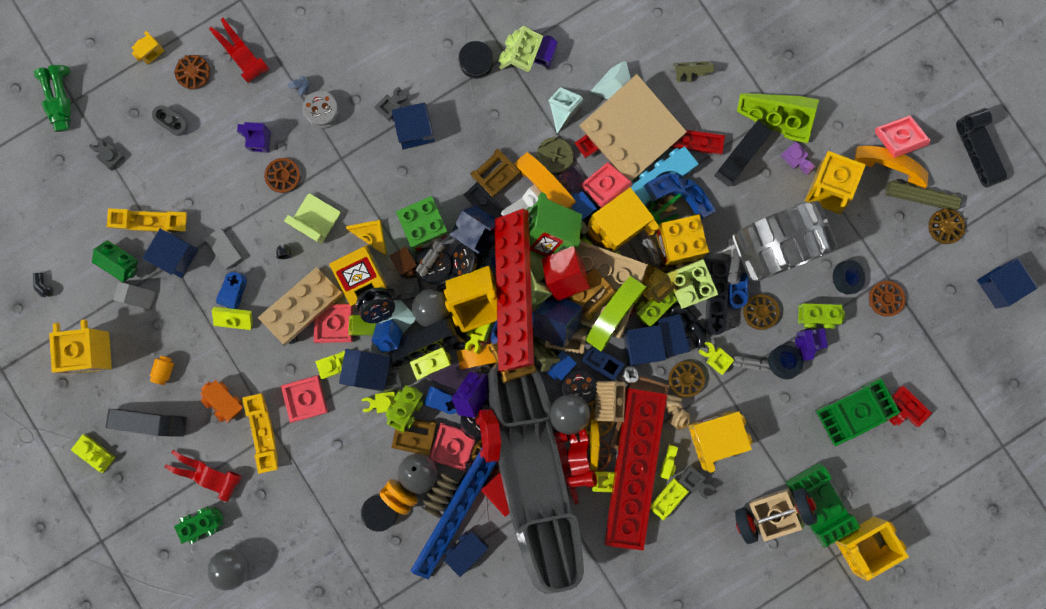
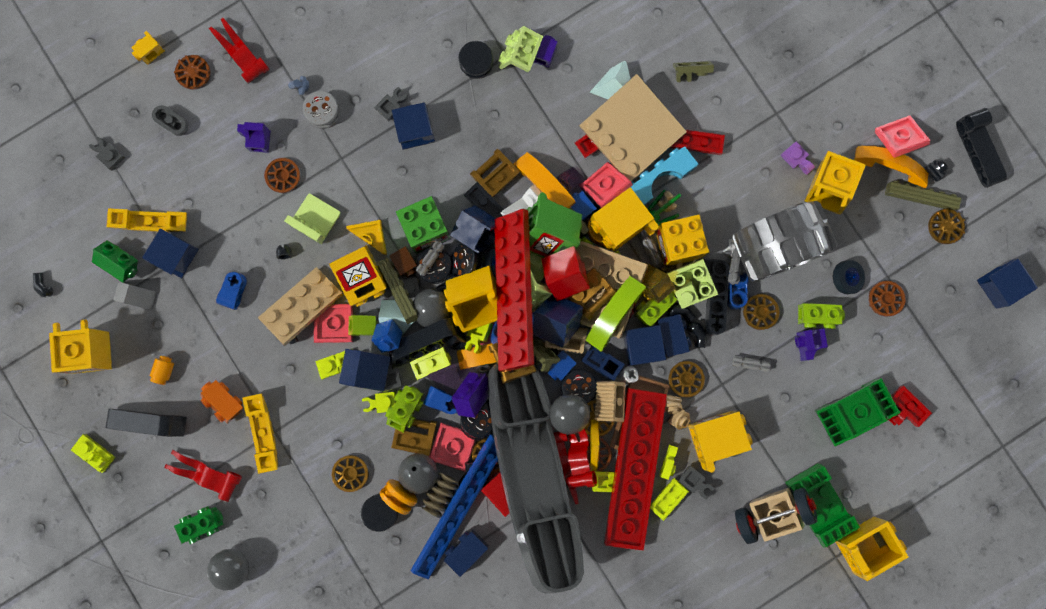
(58, 108): green piece -> none
(223, 248): light grey tile -> none
(232, 318): neon yellow plate -> none
(304, 399): coral tile -> none
(349, 473): none -> pearl gold wheel
(375, 305): black head -> none
(397, 290): none -> olive piece
(490, 435): red piece -> none
(555, 155): olive tile -> none
(564, 106): light aqua slope -> none
(689, 190): blue plate -> none
(717, 359): neon yellow plate -> none
(743, 153): black beam -> none
(784, 113): lime wedge -> none
(785, 362): black wheel -> none
(937, 169): none -> black plate

